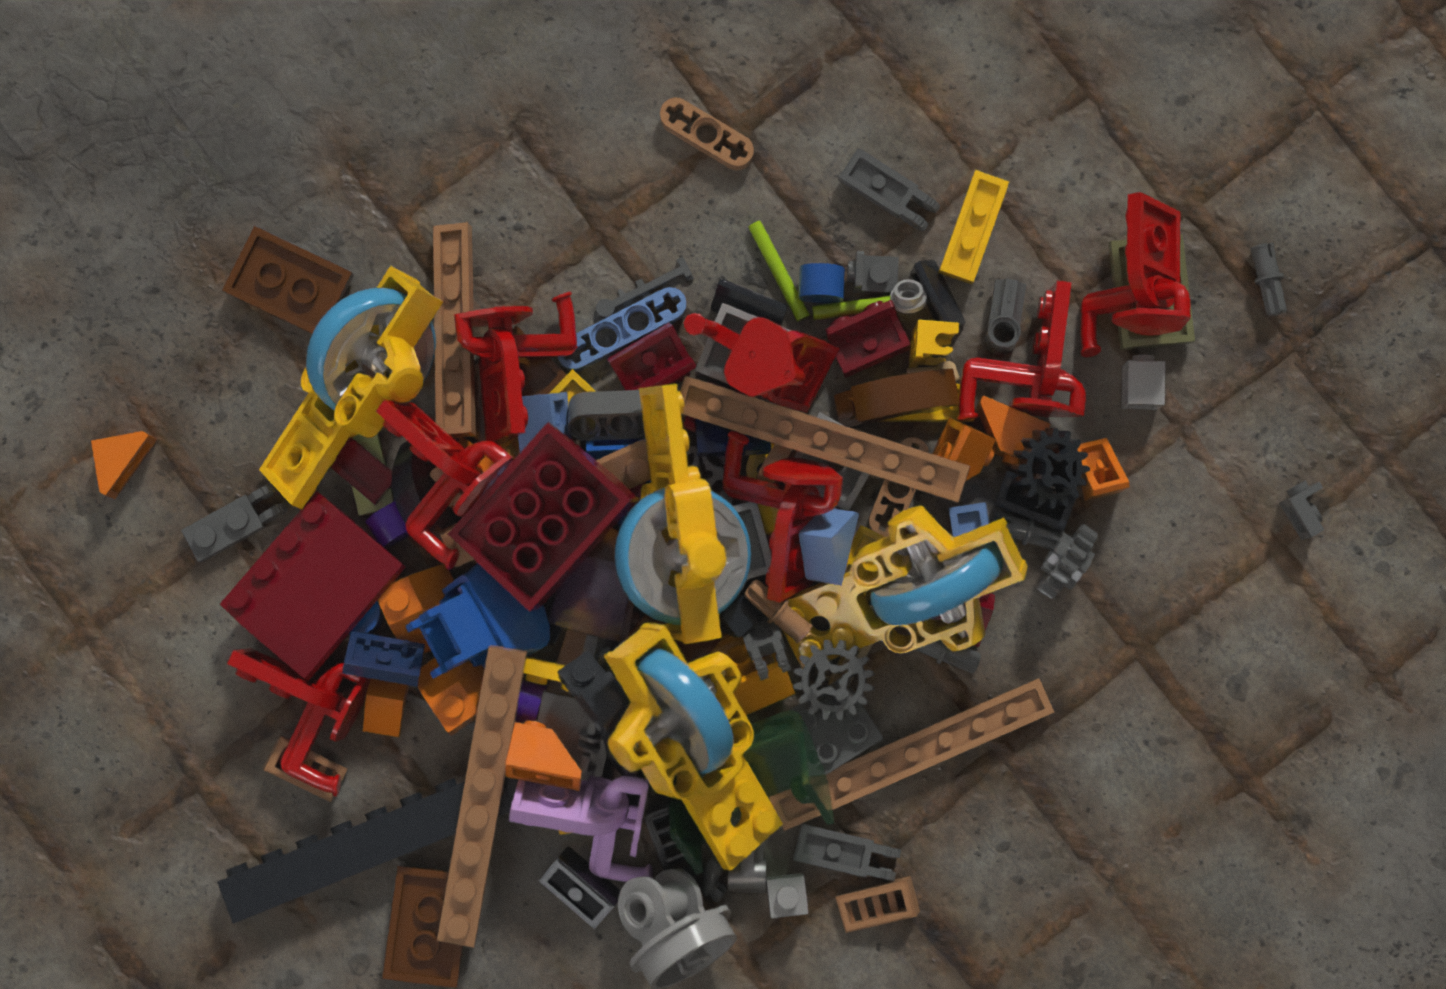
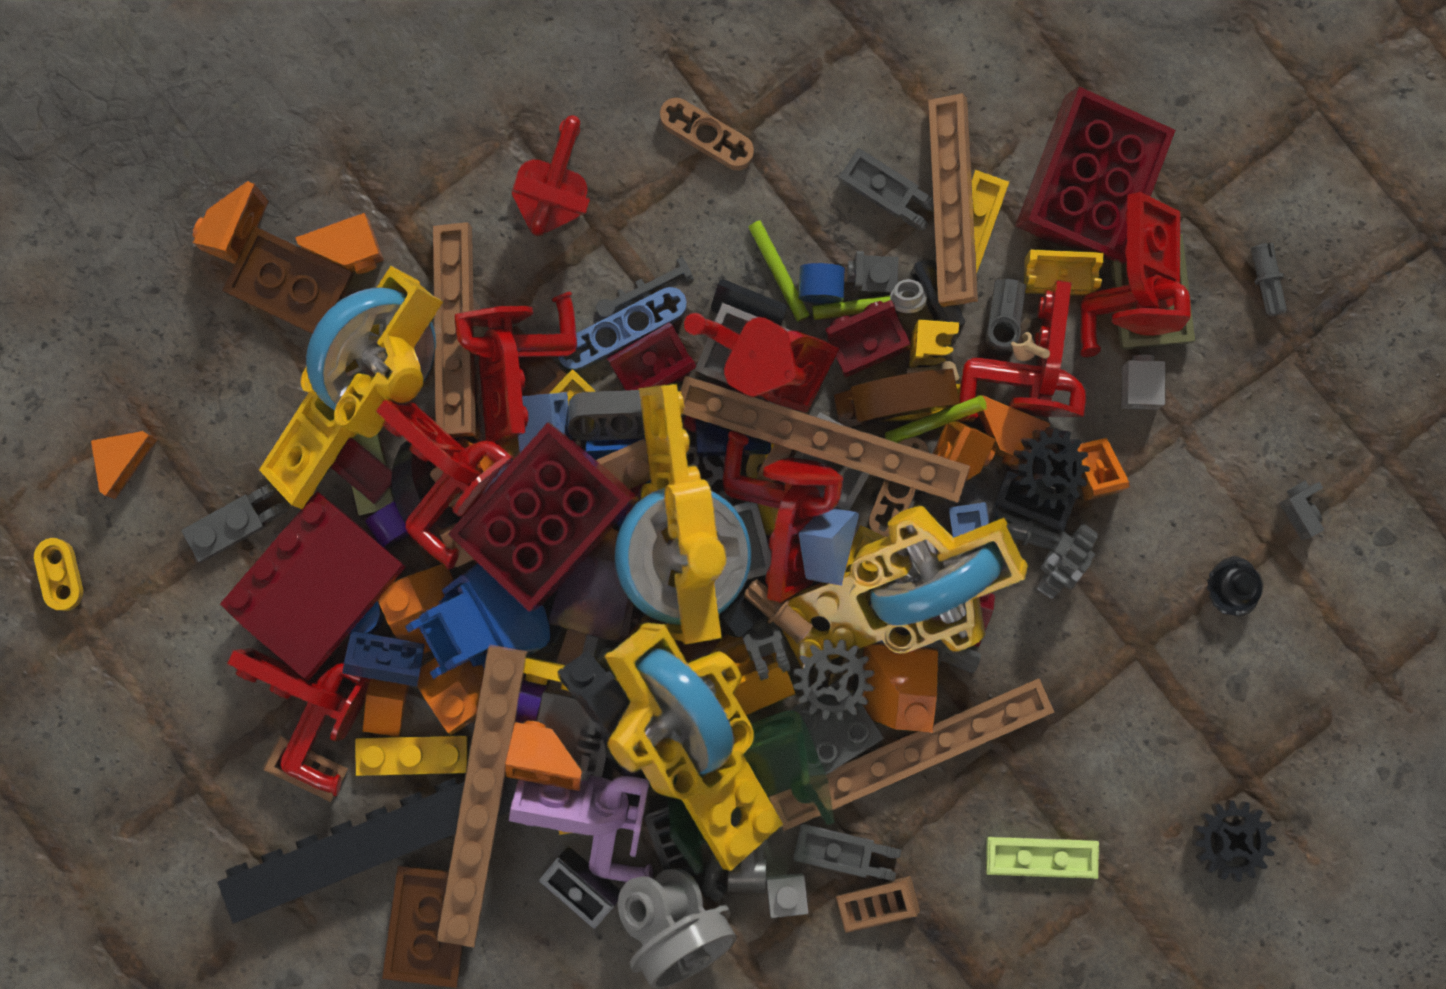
(56, 576): none -> yellow plate
(230, 222): none -> orange slope
(346, 244): none -> orange slope
(411, 755): none -> yellow plate
(549, 192): none -> red plate
(903, 687): none -> orange slope
(937, 419): none -> lime bar
(953, 200): none -> medium nougat plate
(1028, 349): none -> tan hand
(1042, 857): none -> yellowish green tile
(1045, 267): none -> yellow hinge
(1087, 171): none -> dark red slope
(1235, 586): none -> black hair
(1244, 829): none -> black gear

